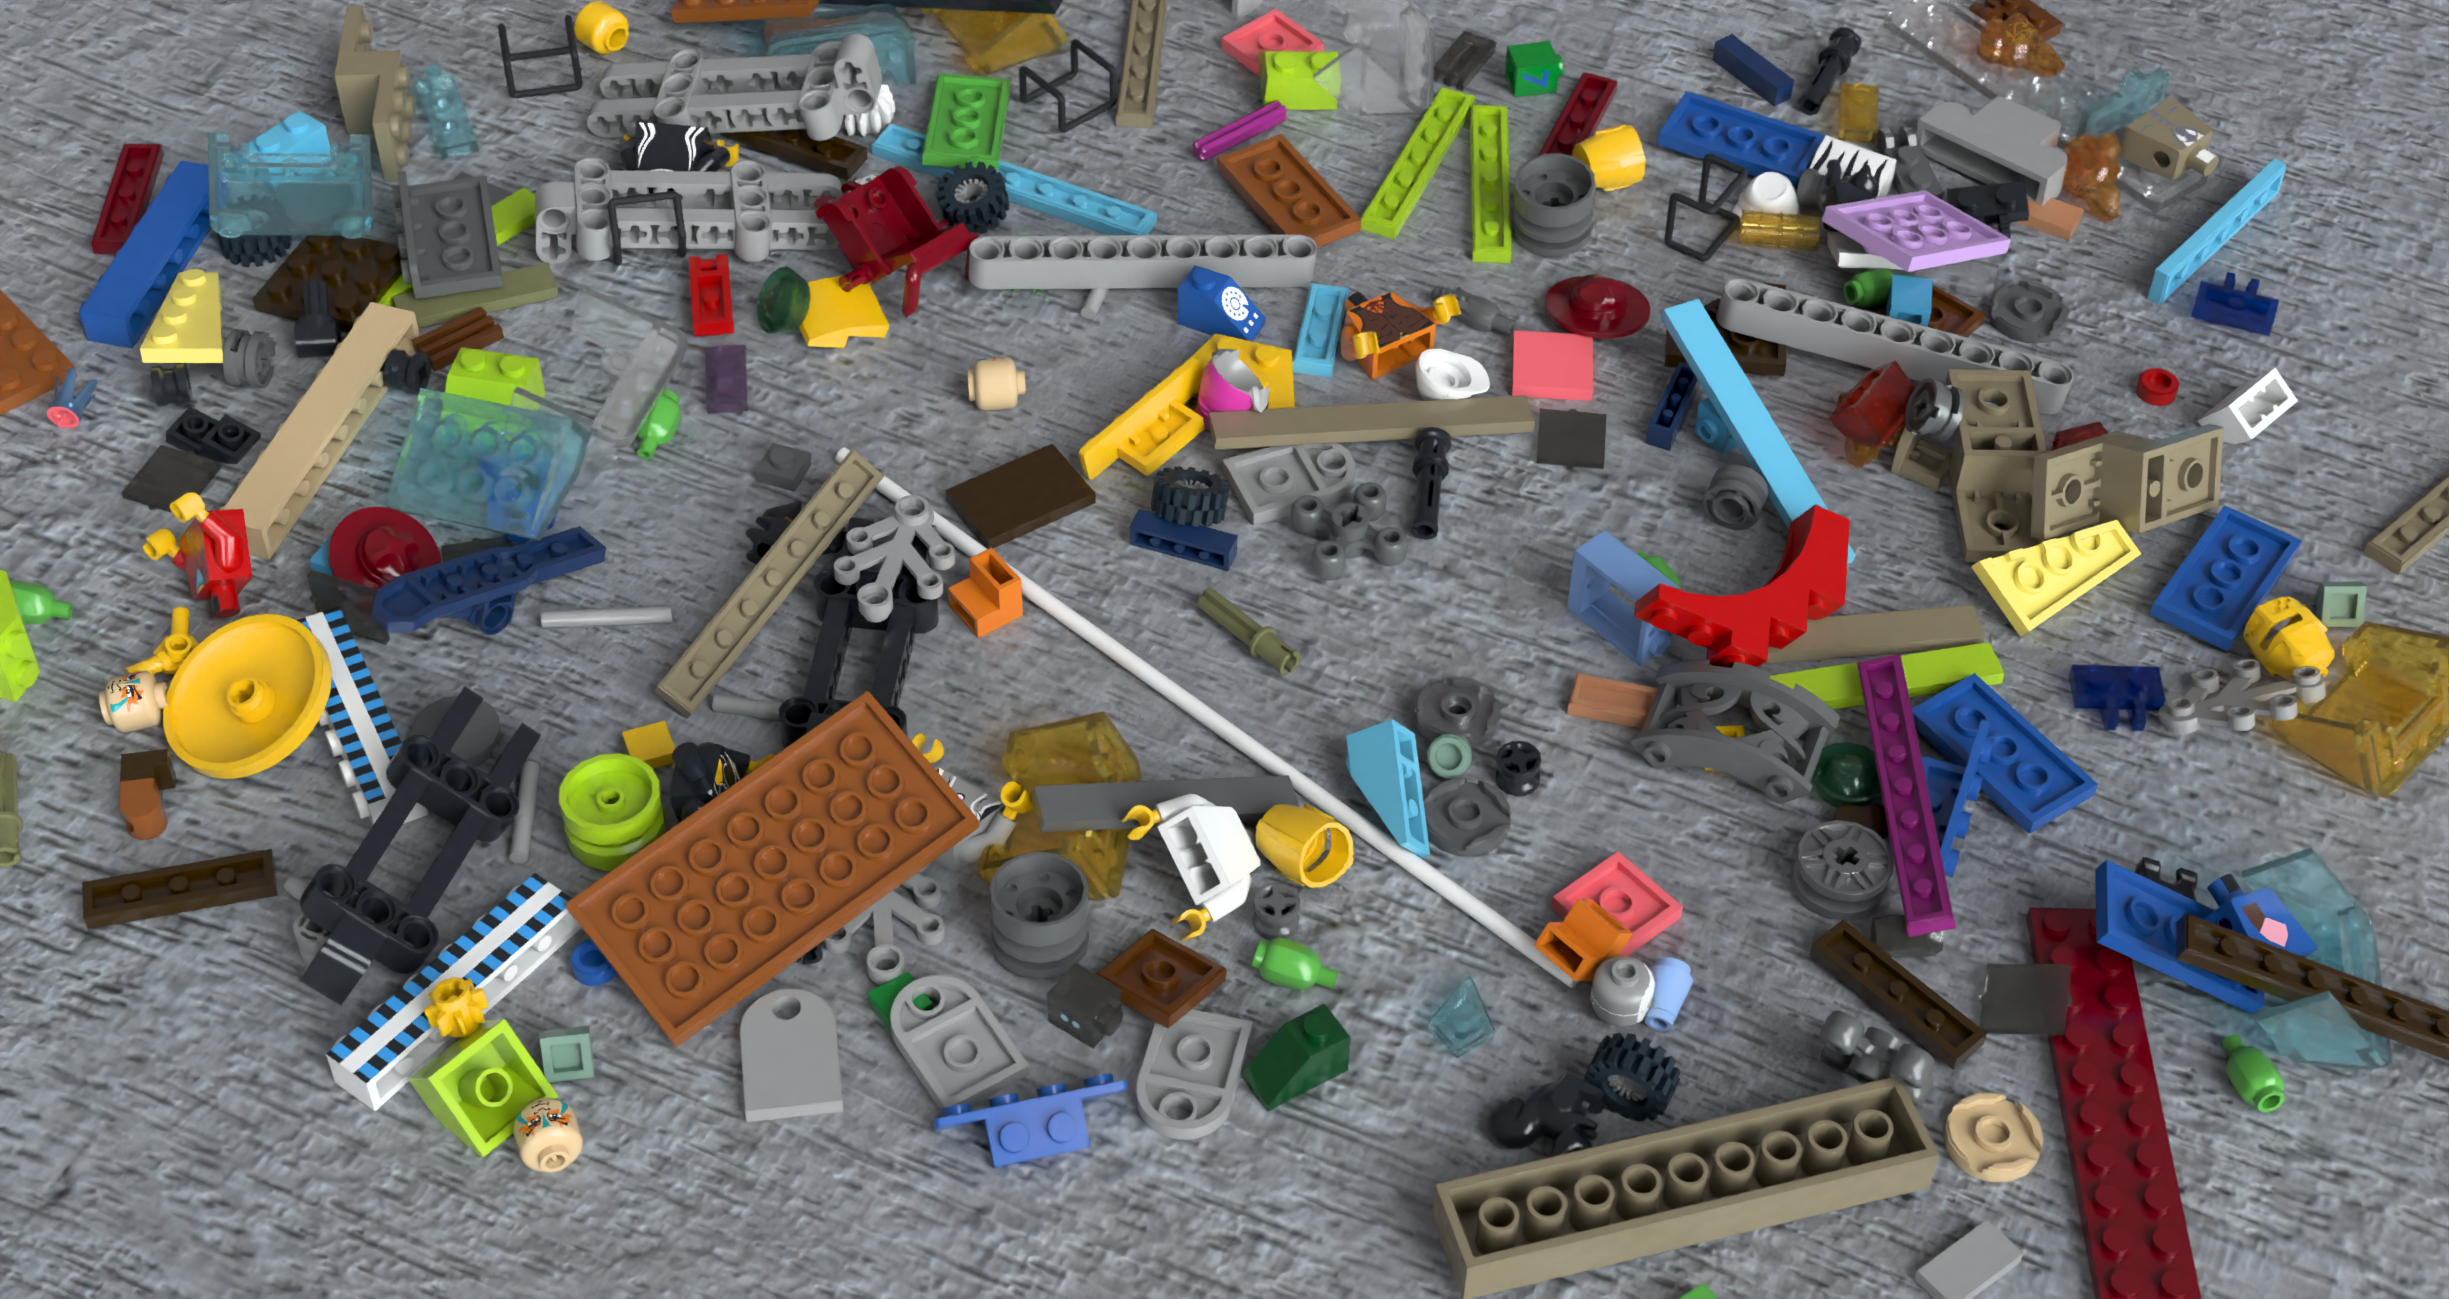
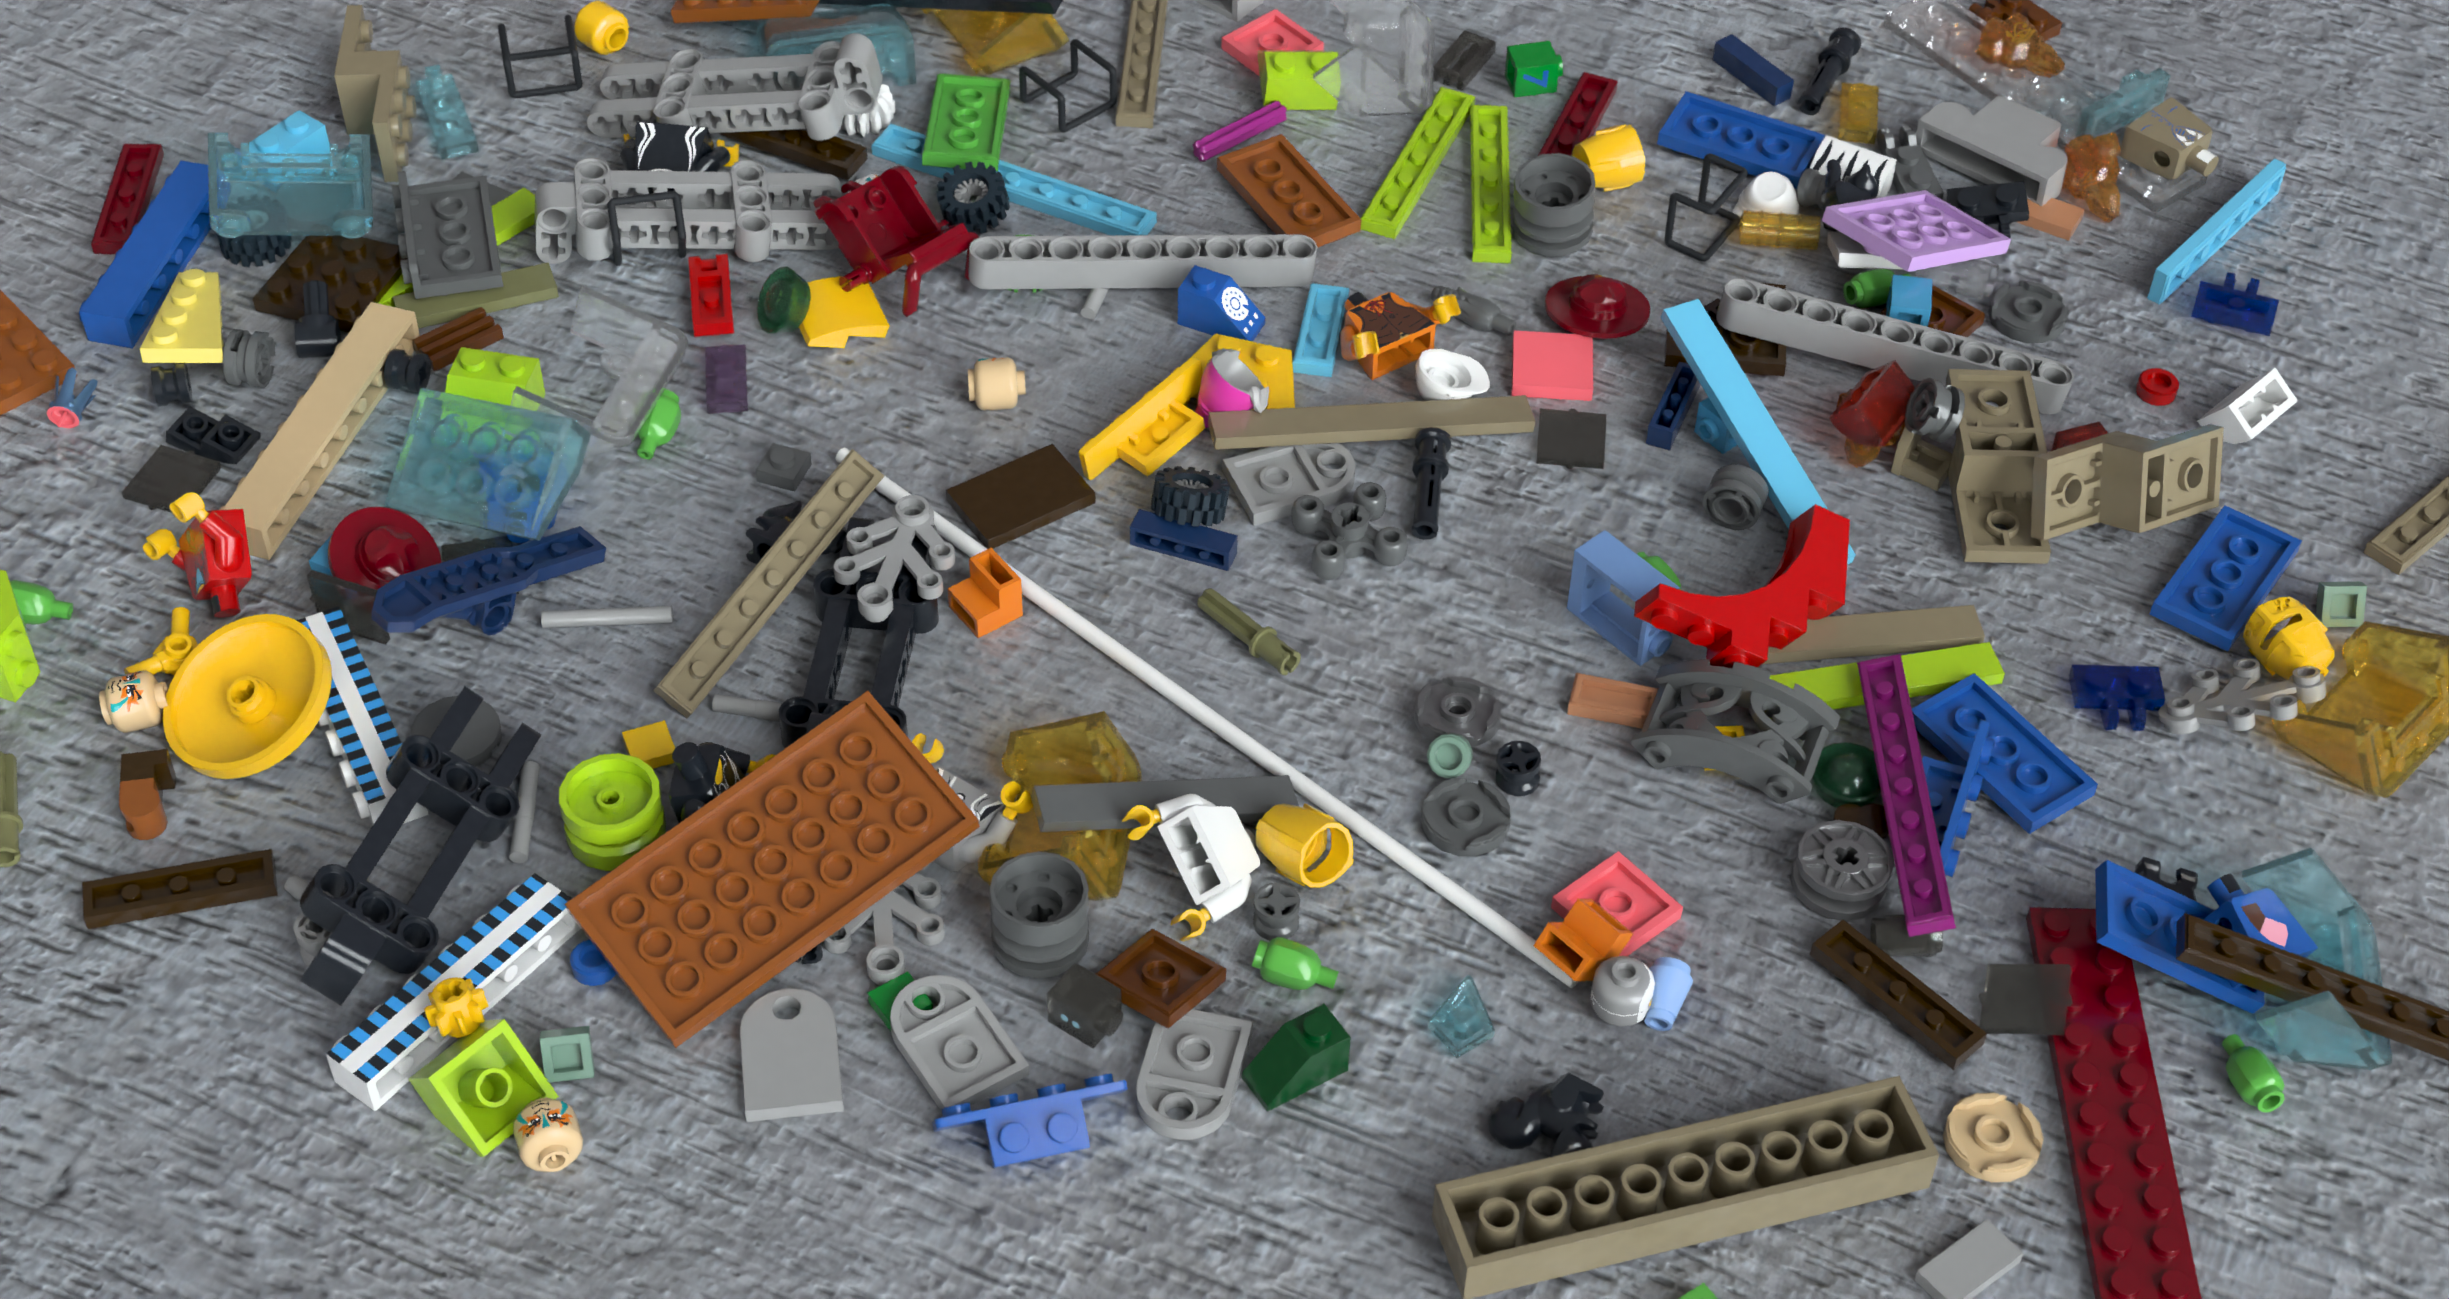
(1388, 774): medium azure slope -> none
(1633, 1076): black bush -> none
(1875, 1055): dark grey gear -> none
(2049, 576): light yellow wing -> none

